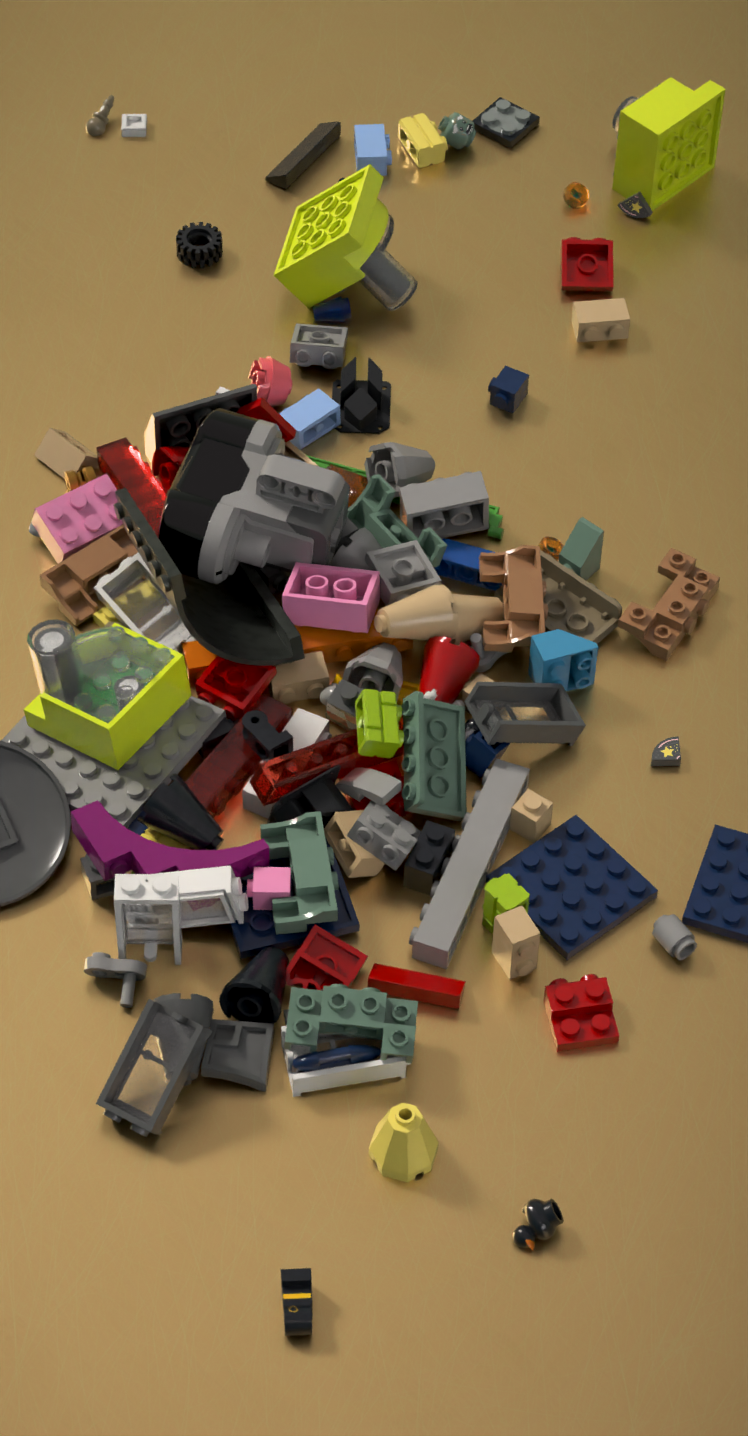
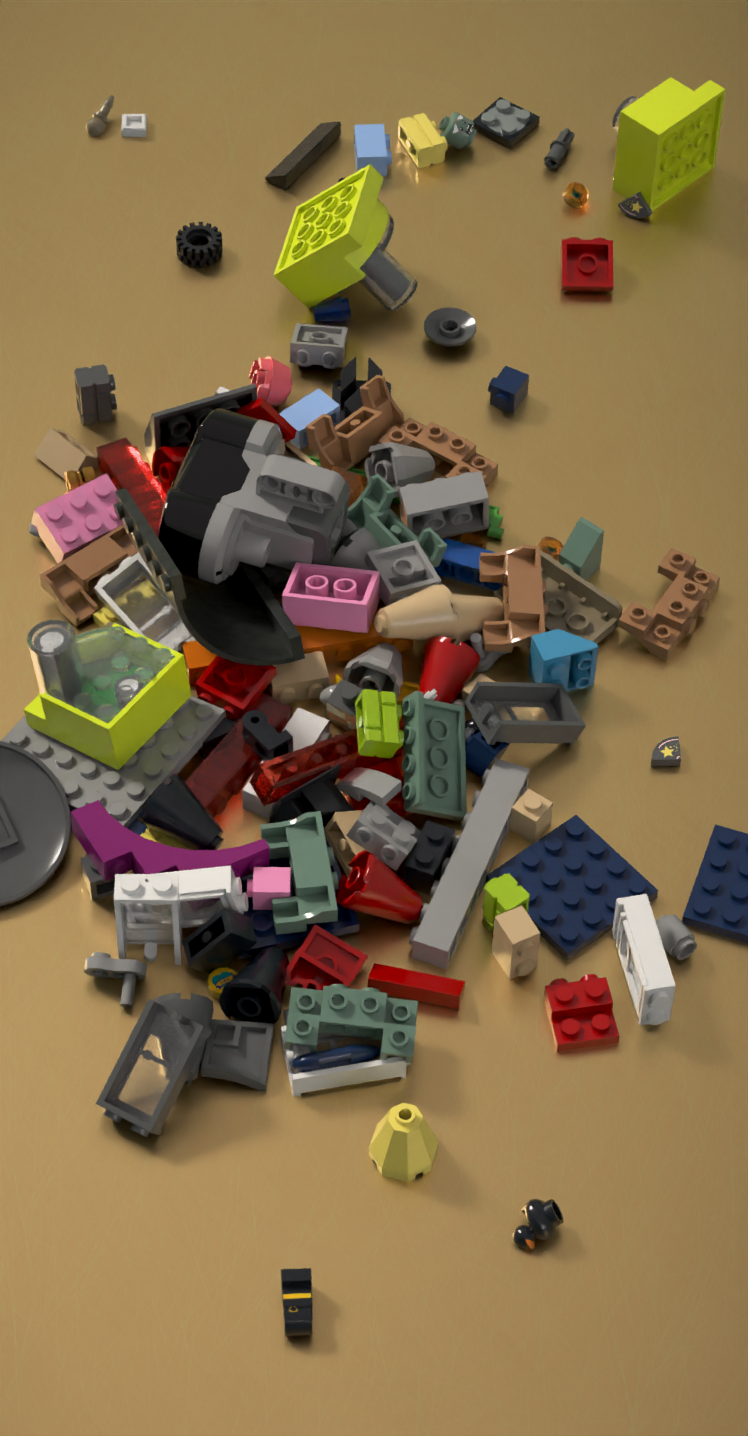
(94, 394): none -> dark grey brick
(218, 980): none -> yellow tile
(219, 941): none -> black brick
(352, 438): none -> medium nougat bracket
(377, 891): none -> red cone
(450, 326): none -> dark grey dish
(450, 451): none -> medium nougat bracket
(474, 540): none -> clear orange tile
(558, 149): none -> dark grey axle
(600, 320): tan brick -> none
(643, 959): none -> white door

